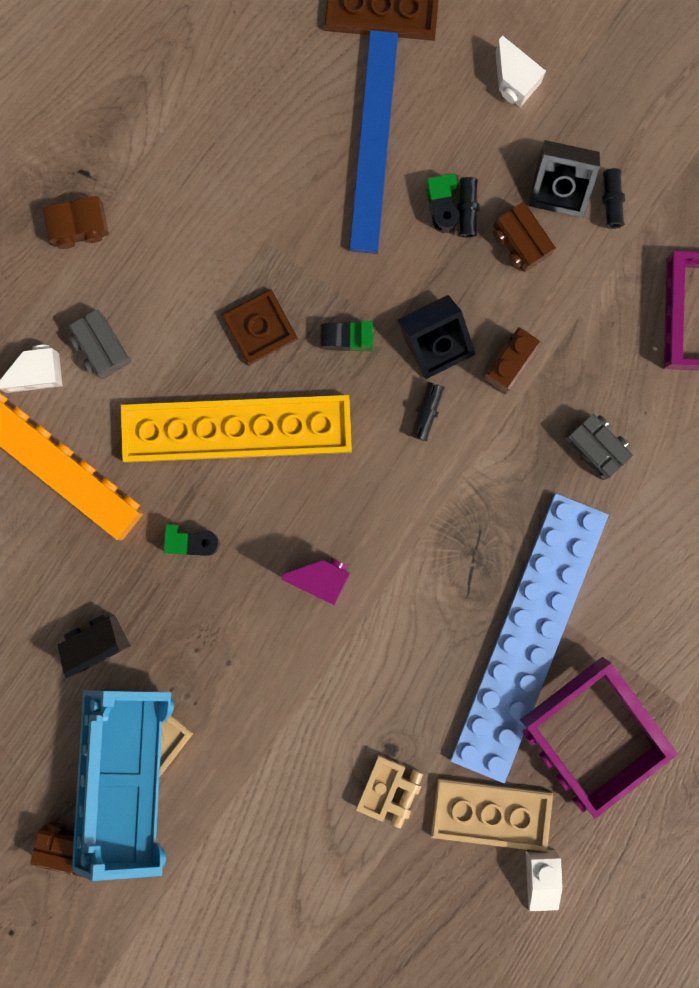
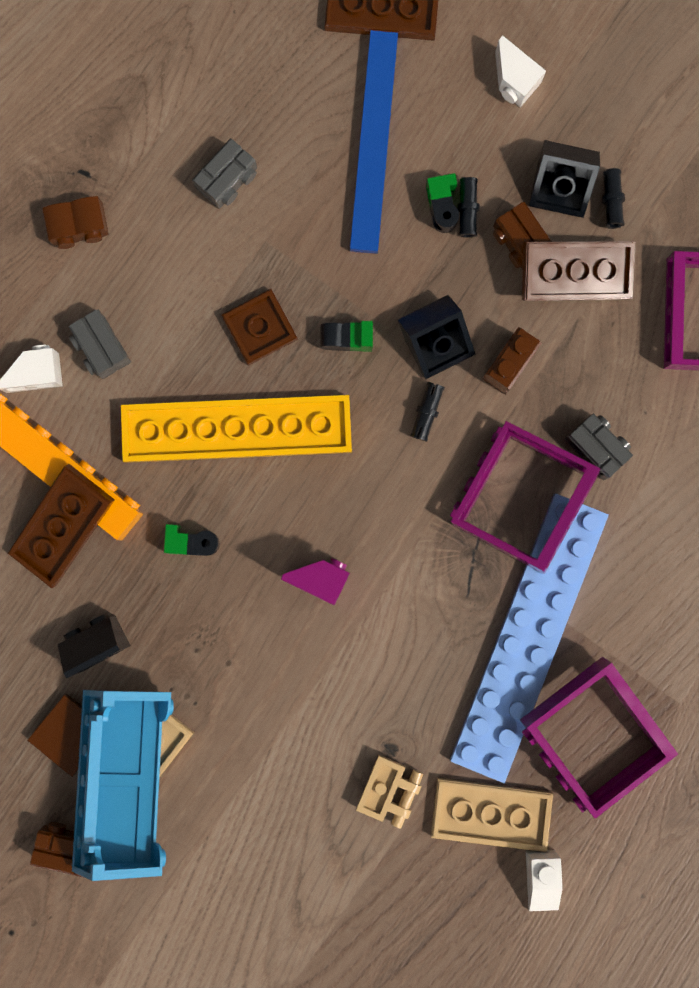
(60, 735): none -> reddish brown tile
(61, 526): none -> reddish brown tile
(225, 174): none -> dark grey brick
(487, 464): none -> magenta window
(578, 270): none -> tile

